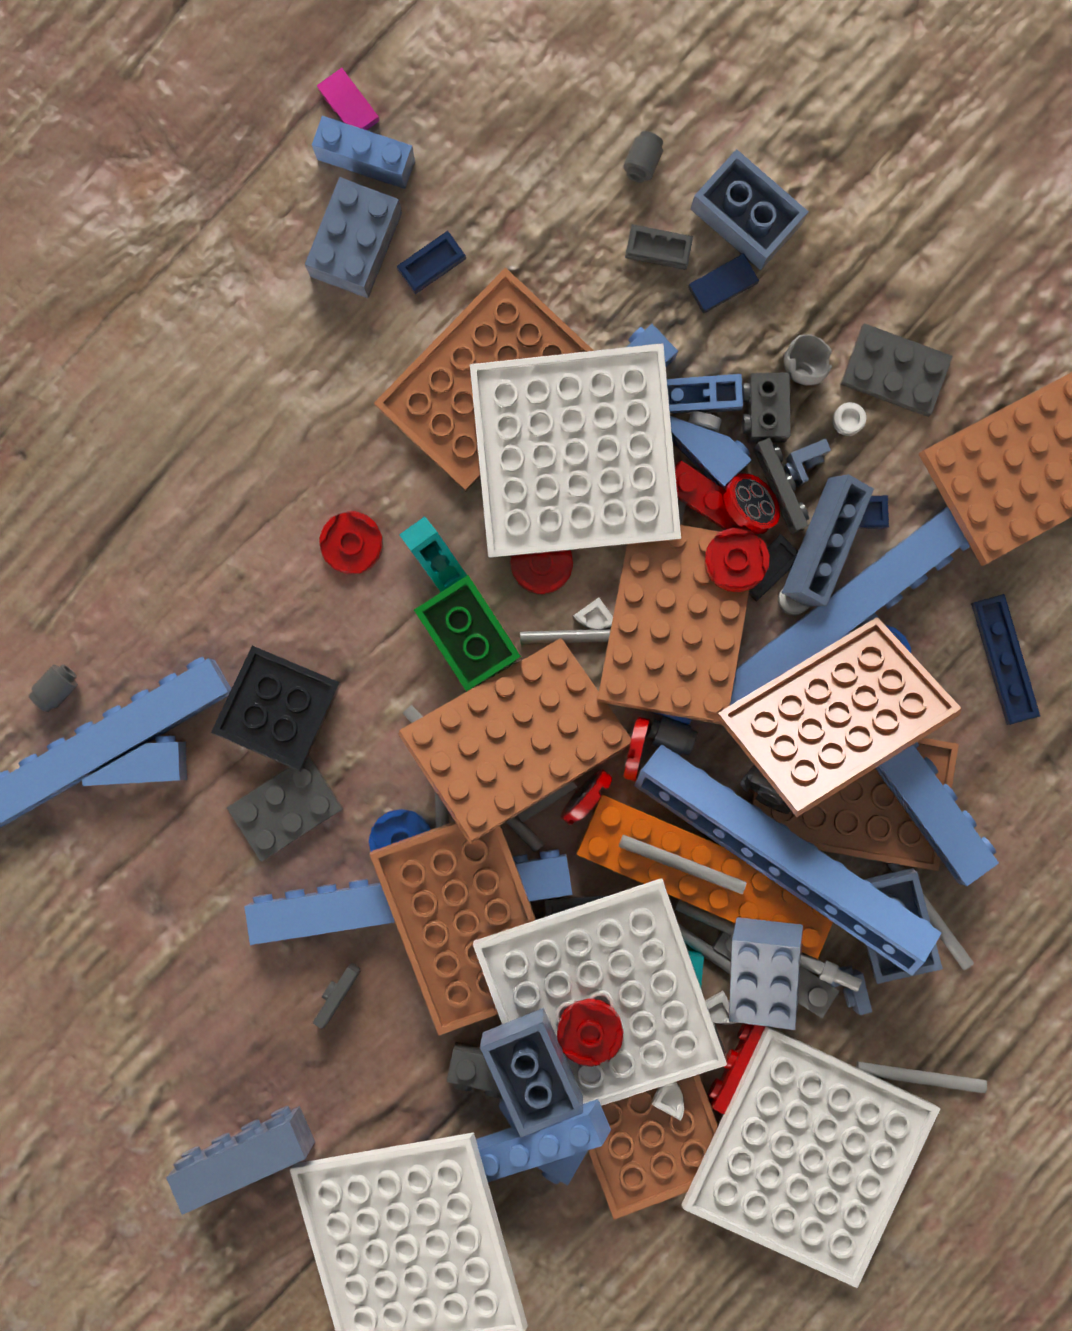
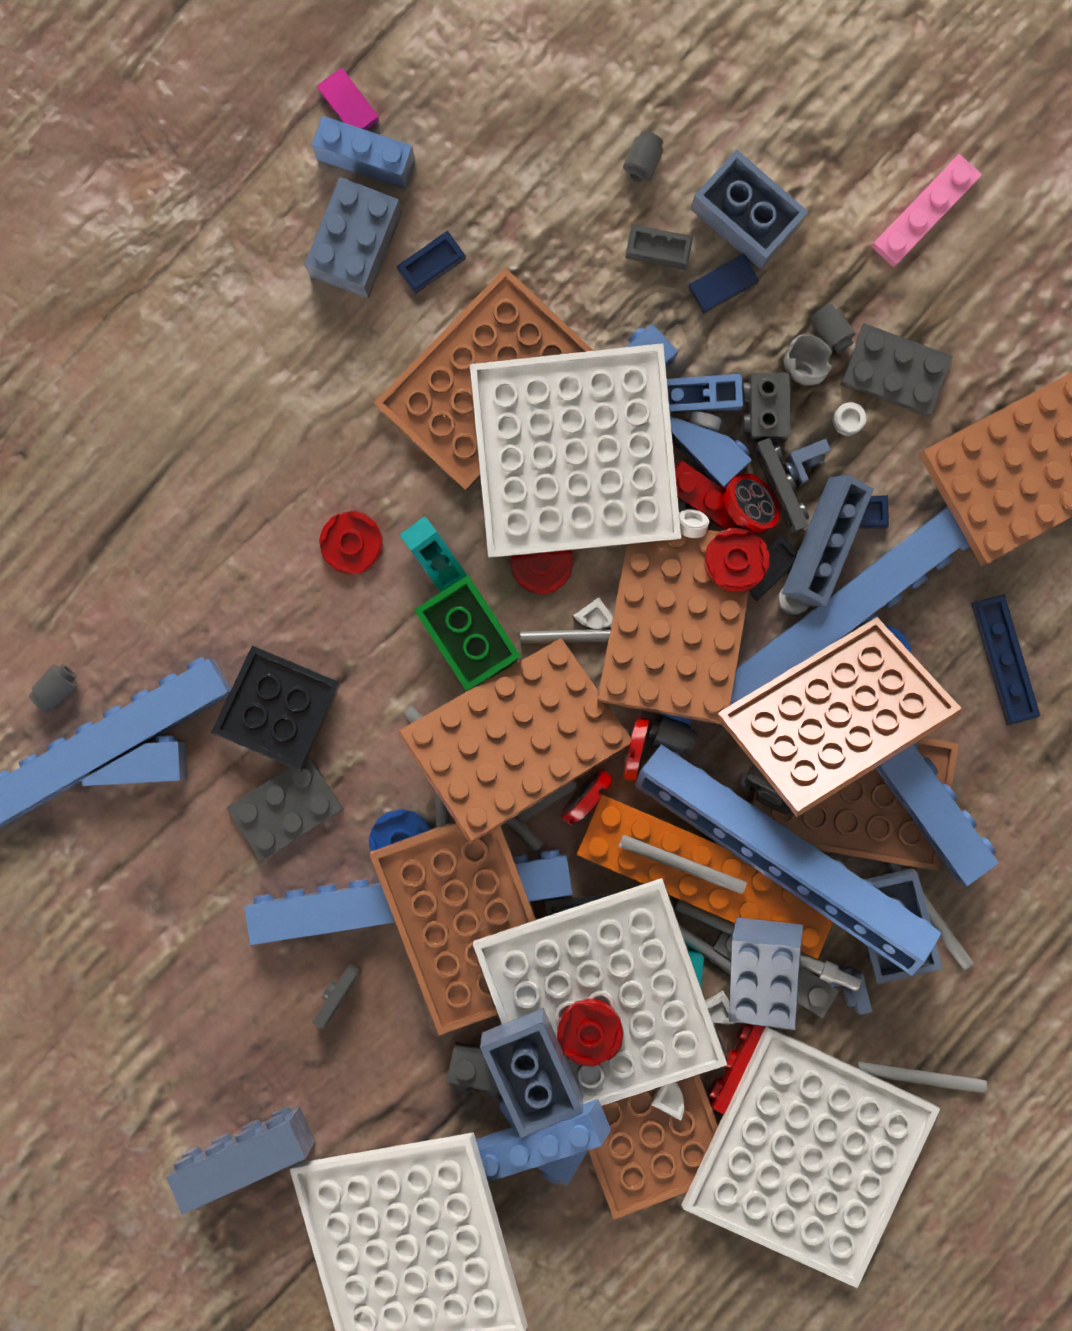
(693, 523): none -> white tile
(833, 328): none -> dark grey brick
(926, 210): none -> bright pink plate

